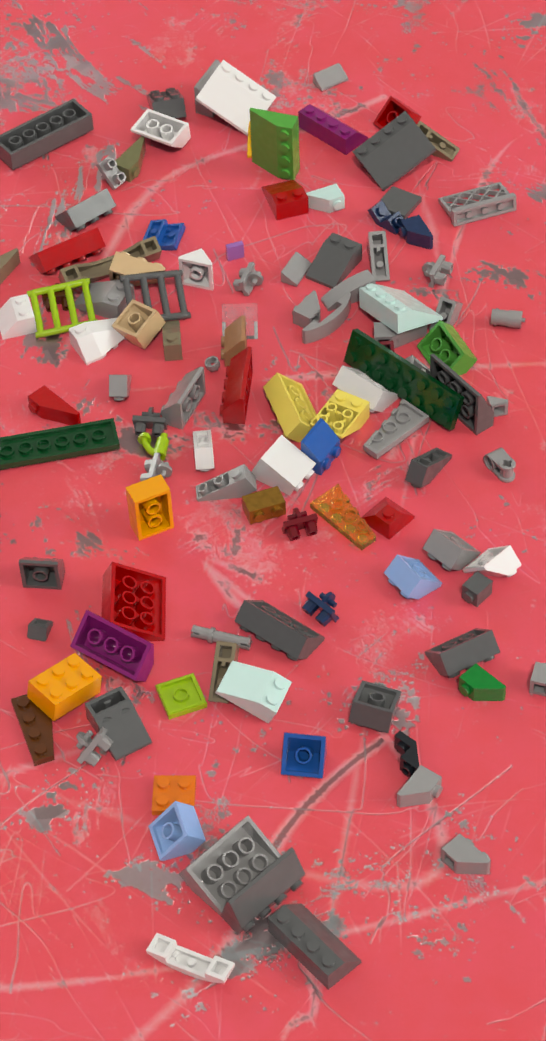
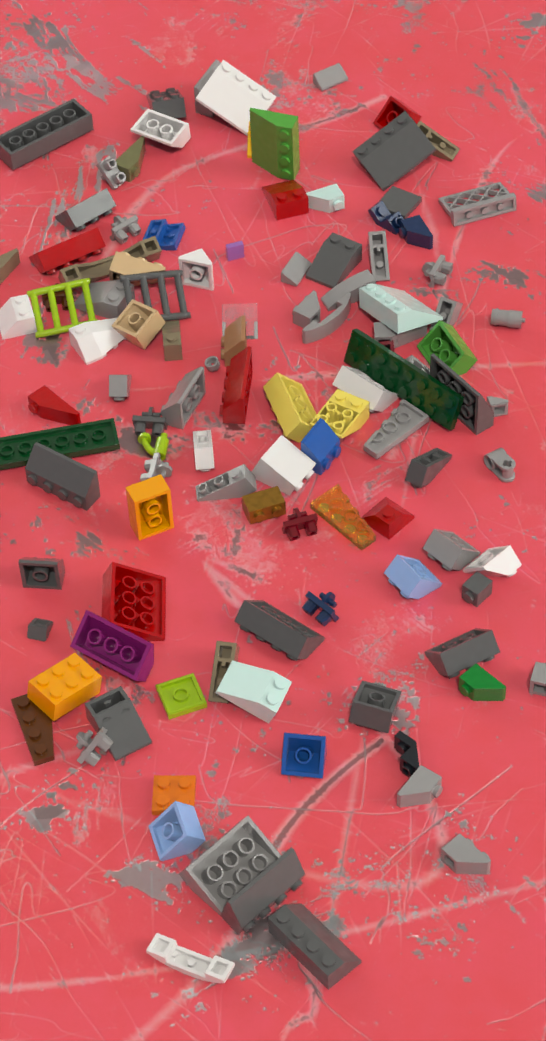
(62, 476): none -> dark grey slope
(122, 226): none -> light grey hips
(213, 635): light grey pin -> none
(248, 280): light grey hips -> none
(330, 129): magenta slope -> none

